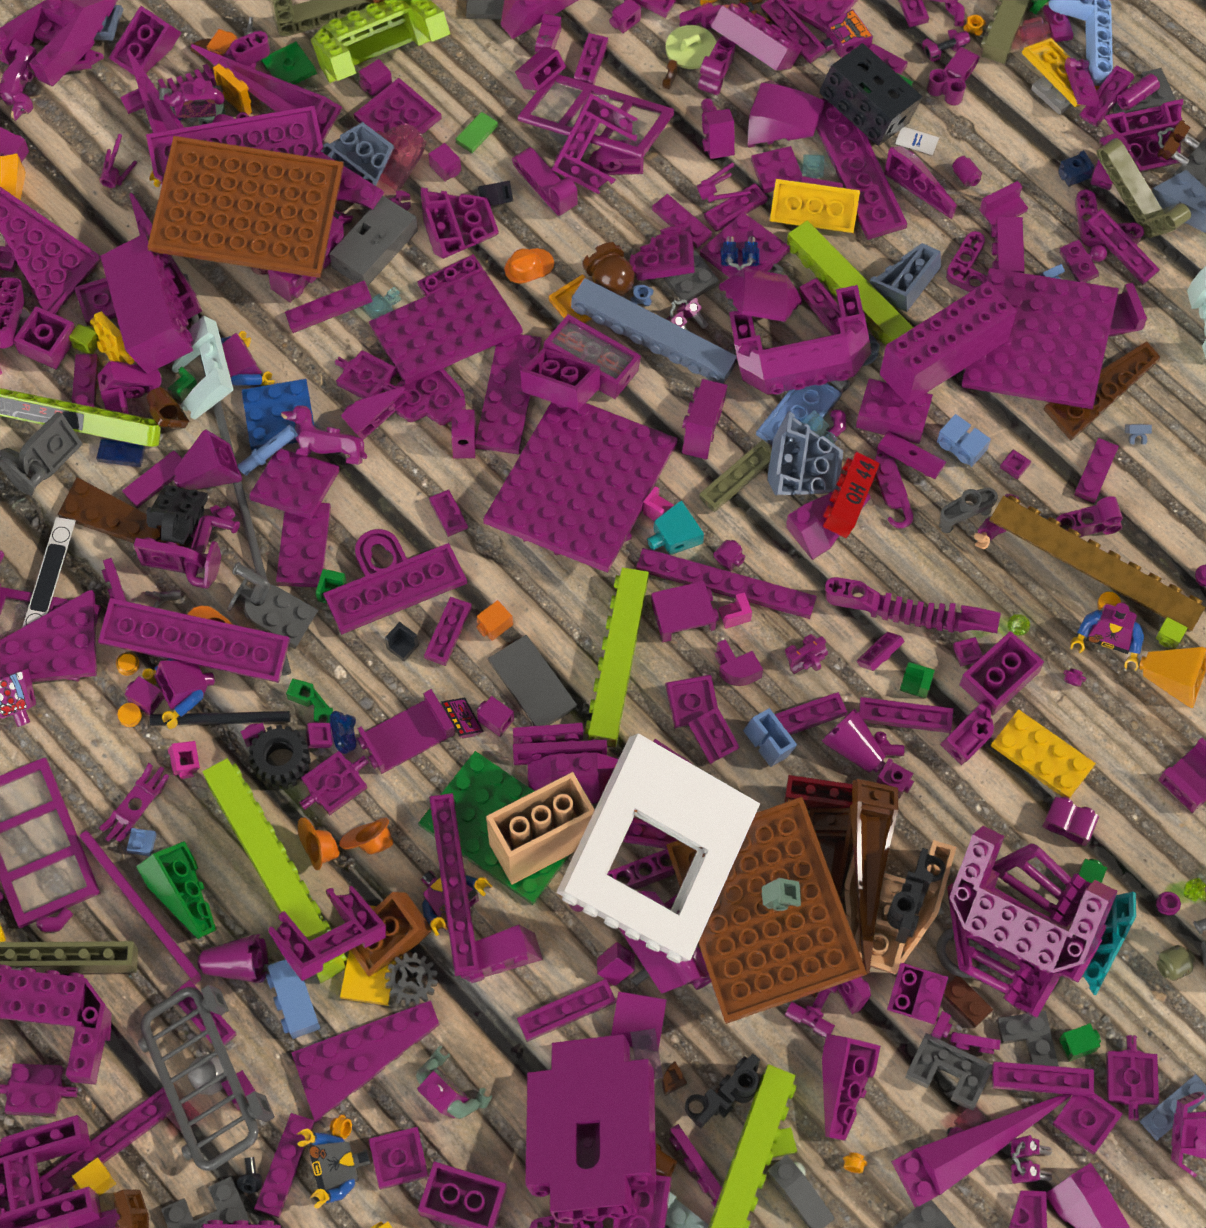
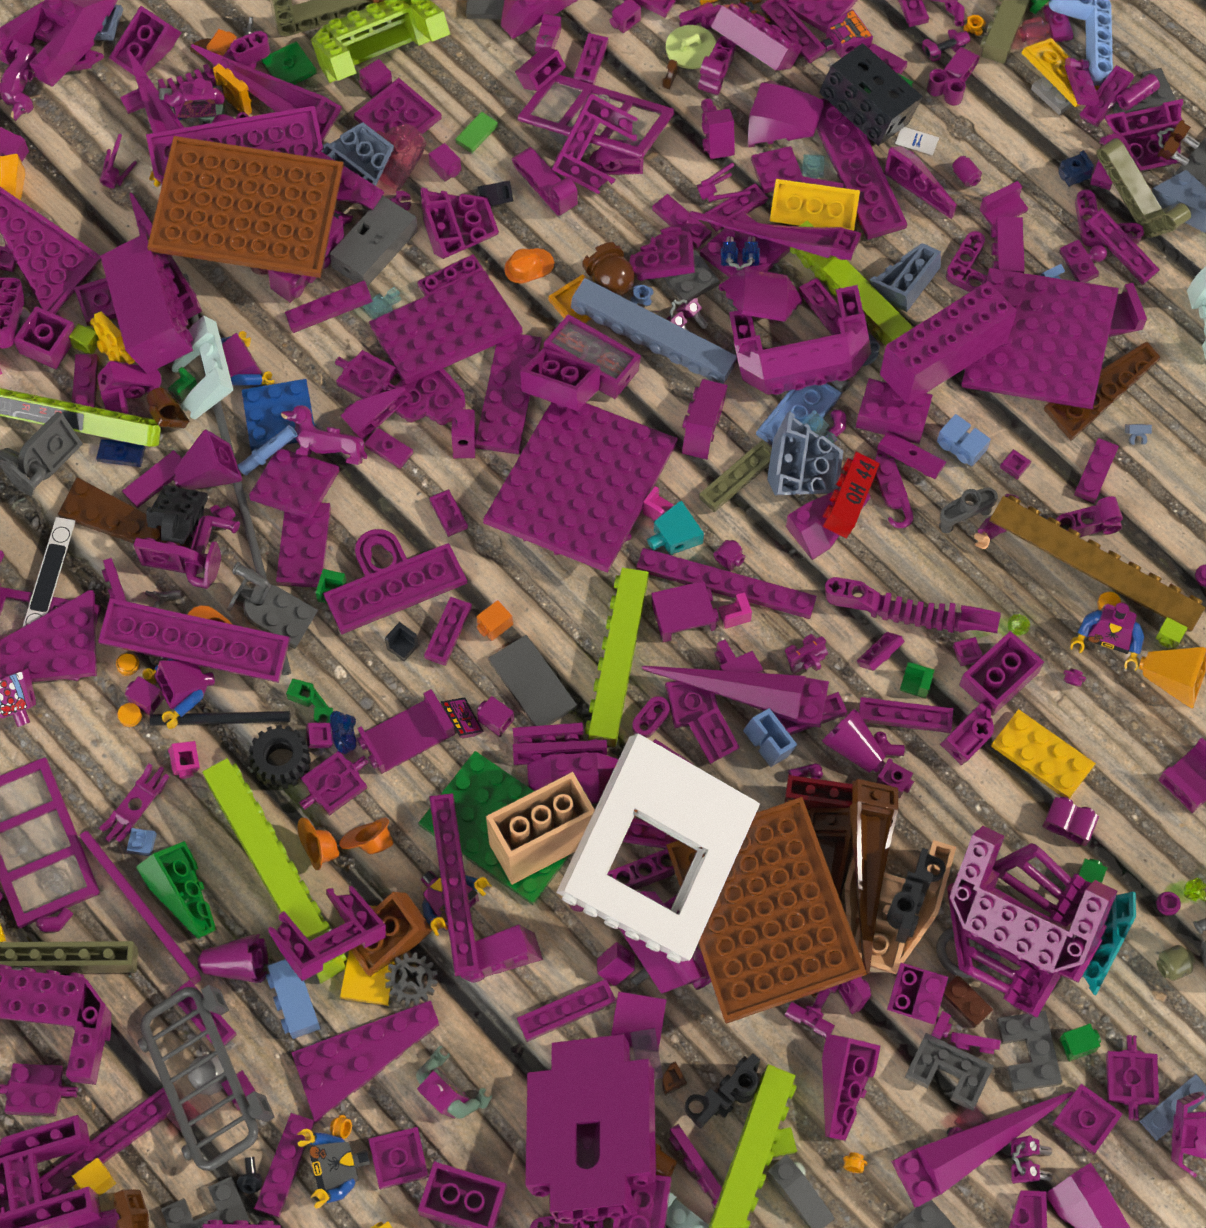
(250, 732): magenta plate -> none
(388, 448): none -> magenta plate
(650, 718): none -> magenta plate
(781, 894): sand green brick -> none
(787, 696): none -> magenta plate
(812, 770): none -> magenta arm
(815, 240): none -> magenta plate
(1043, 1078): magenta plate -> none

